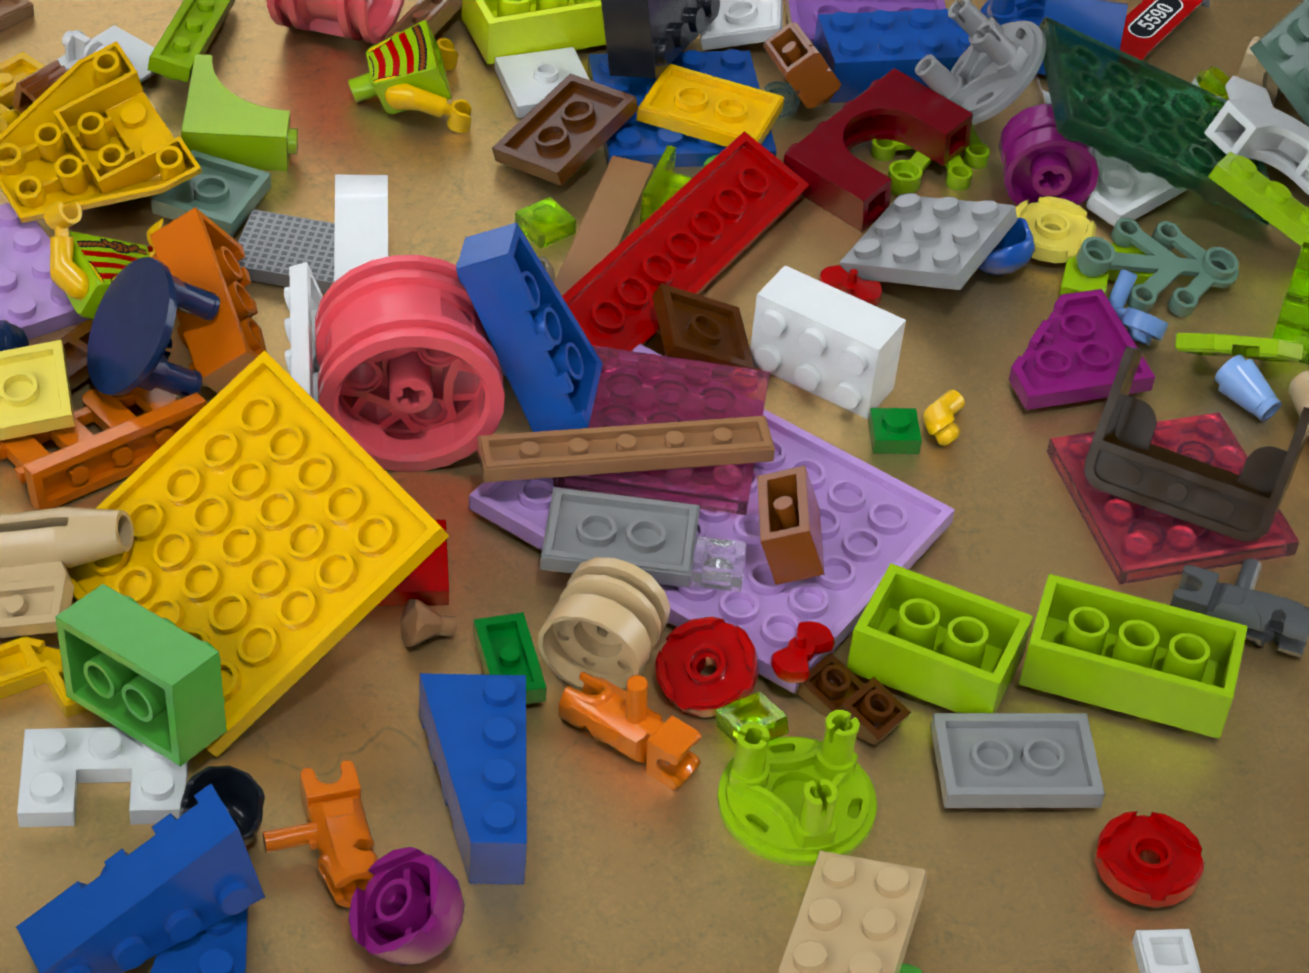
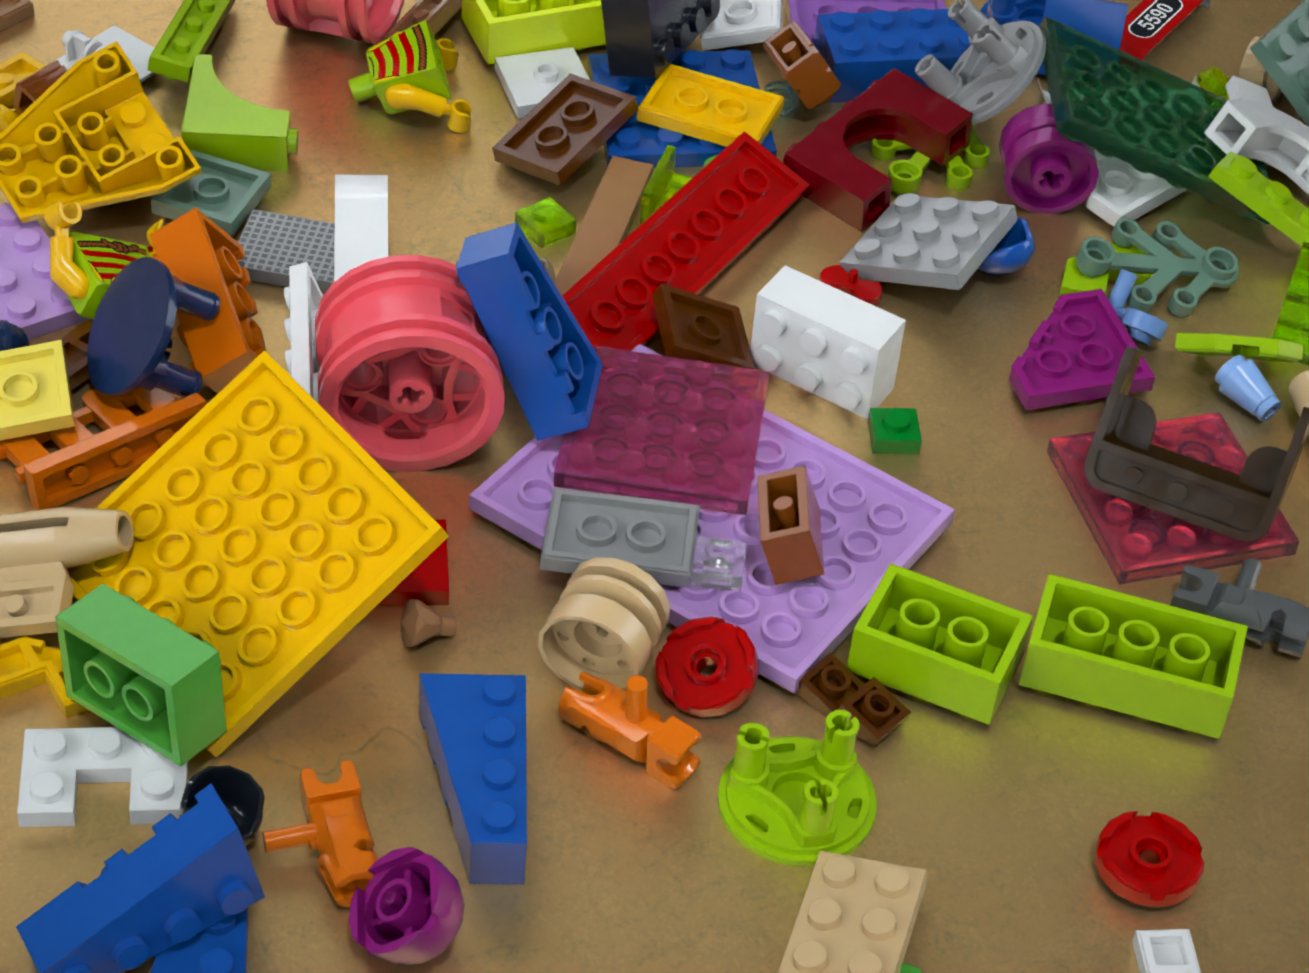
(509, 650): green plate -> none
(624, 448): medium nougat tile -> none
(752, 709): clear neon green plate -> none
(792, 662): red piece -> none
(940, 416): yellow arm -> none
(1016, 760): light grey plate -> none
(1056, 227): light yellow plate -> none

